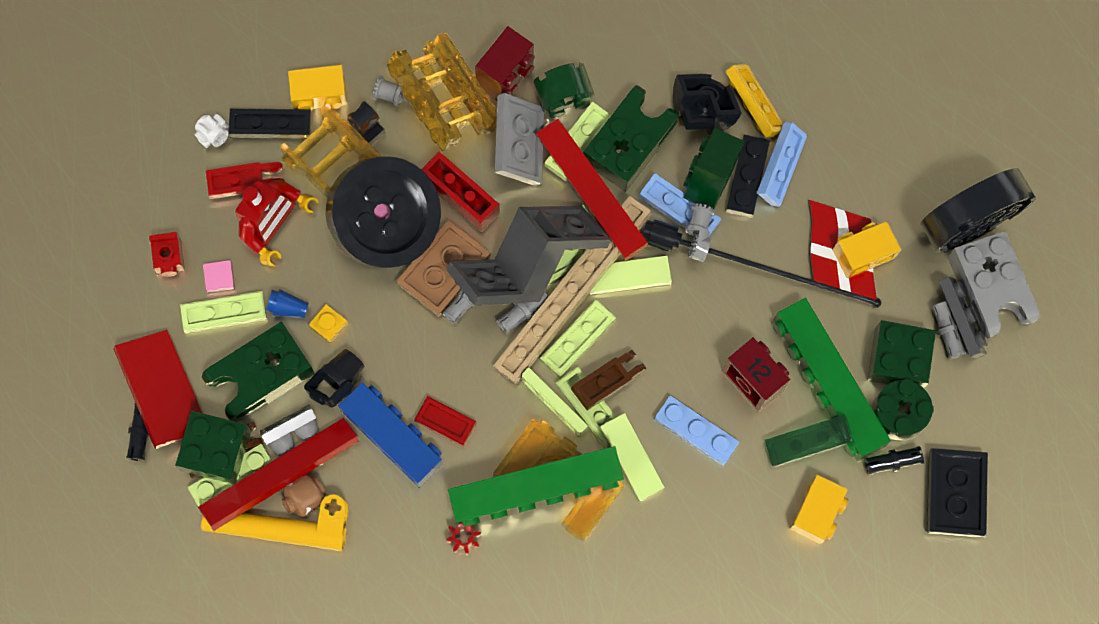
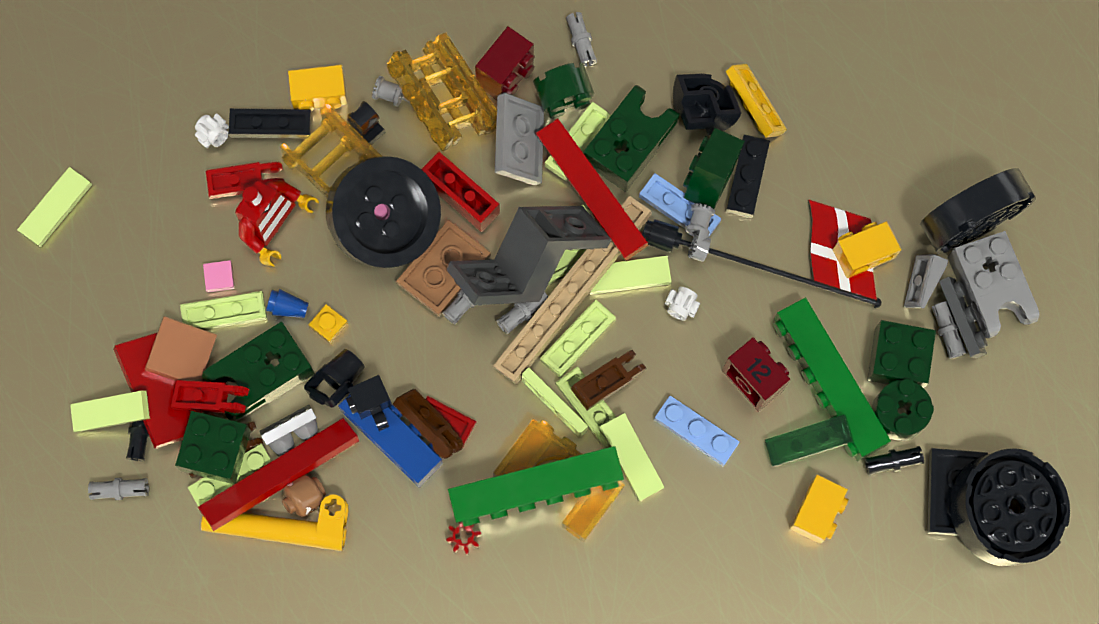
(54, 207): none -> yellowish green tile
(110, 411): none -> yellowish green tile
(118, 489): none -> light grey pin
(164, 243): red brick -> none
(180, 351): none -> nougat tile
(207, 397): none -> red hinge
(370, 399): none -> black brick
(429, 423): none -> reddish brown hinge
(581, 39): none -> light grey pin
(682, 303): none -> white gear
(782, 164): light blue plate -> none
(924, 278): none -> light grey slope
(983, 514): none -> black brick

